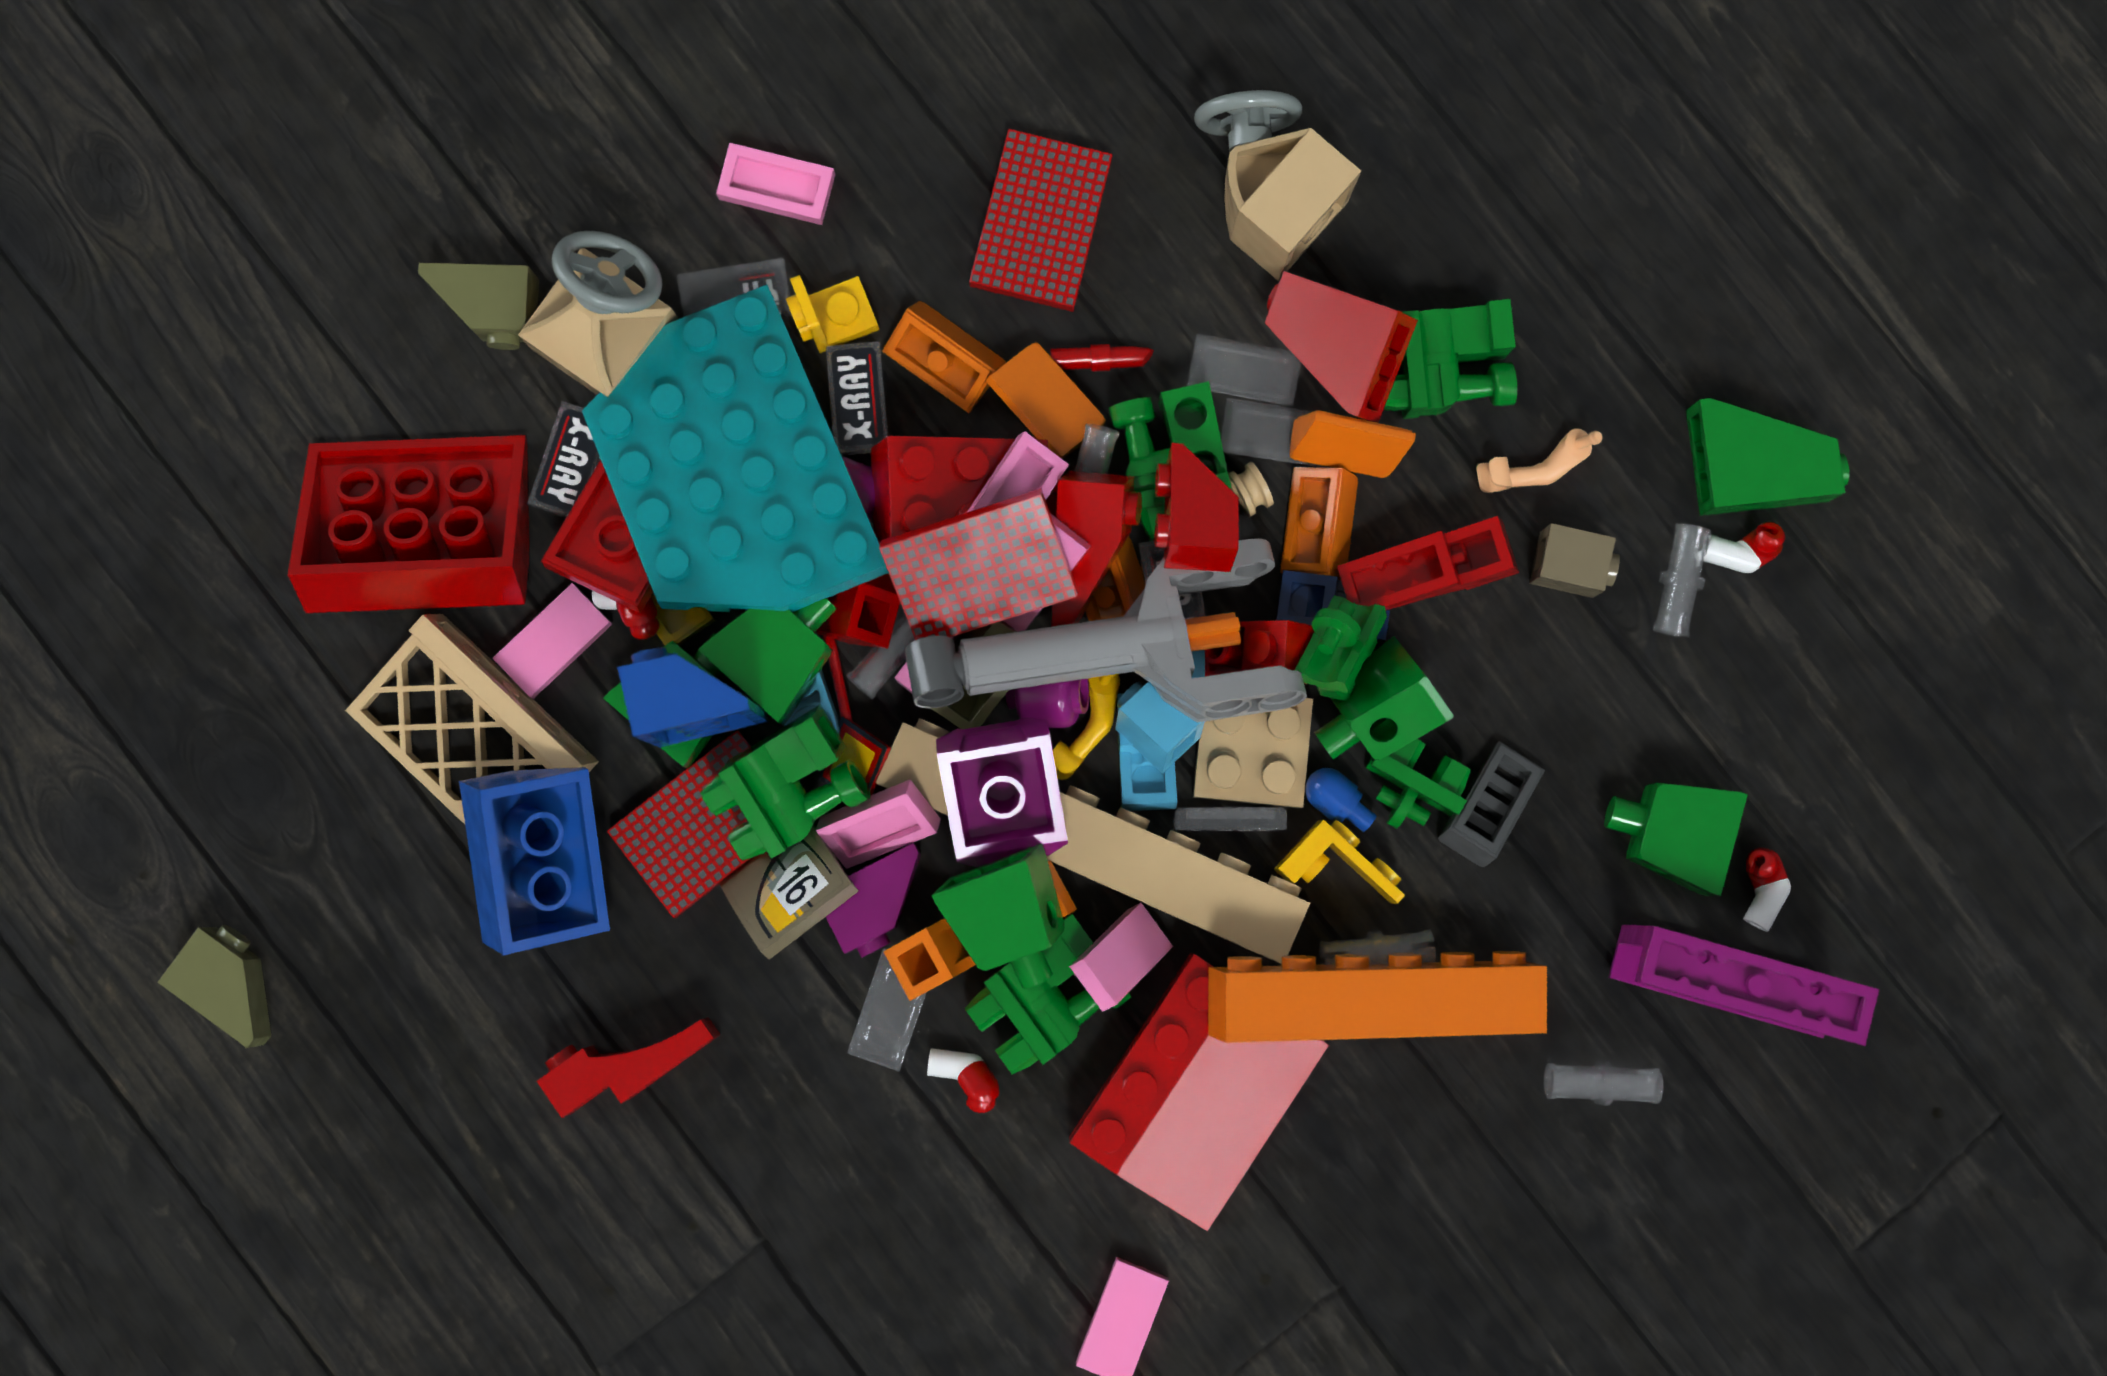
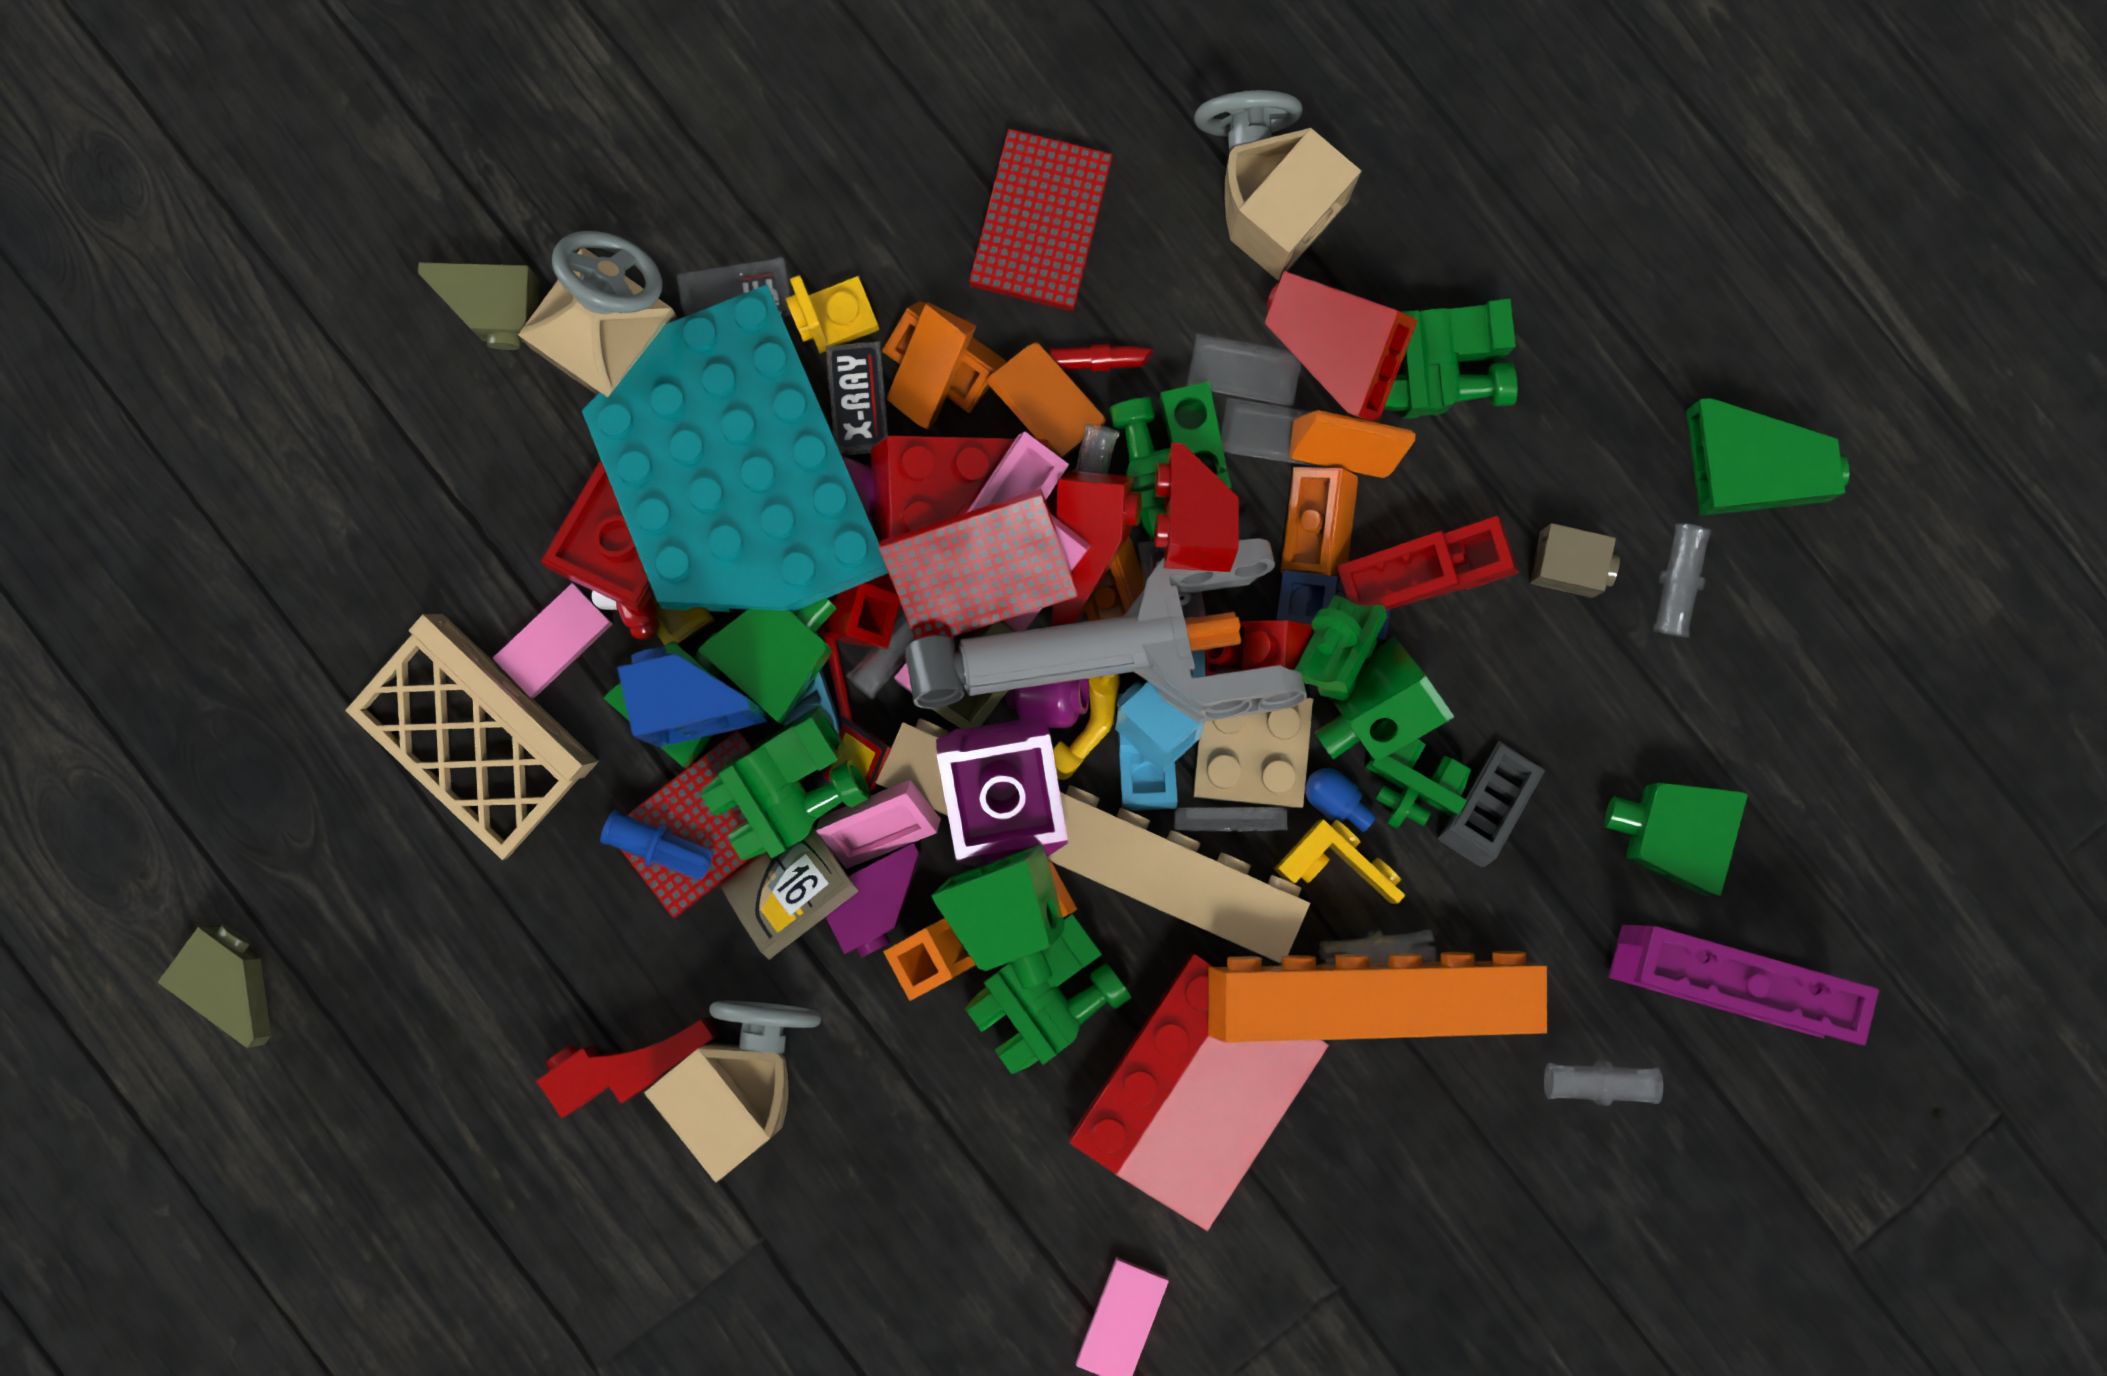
(412, 525): red slope -> none
(534, 857): blue slope -> none
(566, 463): tile -> none
(656, 846): none -> blue axle
(732, 1096): none -> tan piece
(775, 183): bright pink tile -> none
(885, 1020): clear tile -> none
(930, 364): none -> orange slope
(970, 1072): arm -> none
(1121, 957): bright pink tile -> none
(1250, 489): tan bush -> none
(1567, 454): light nougat piece -> none
(1749, 552): arm -> none
(1770, 886): arm -> none

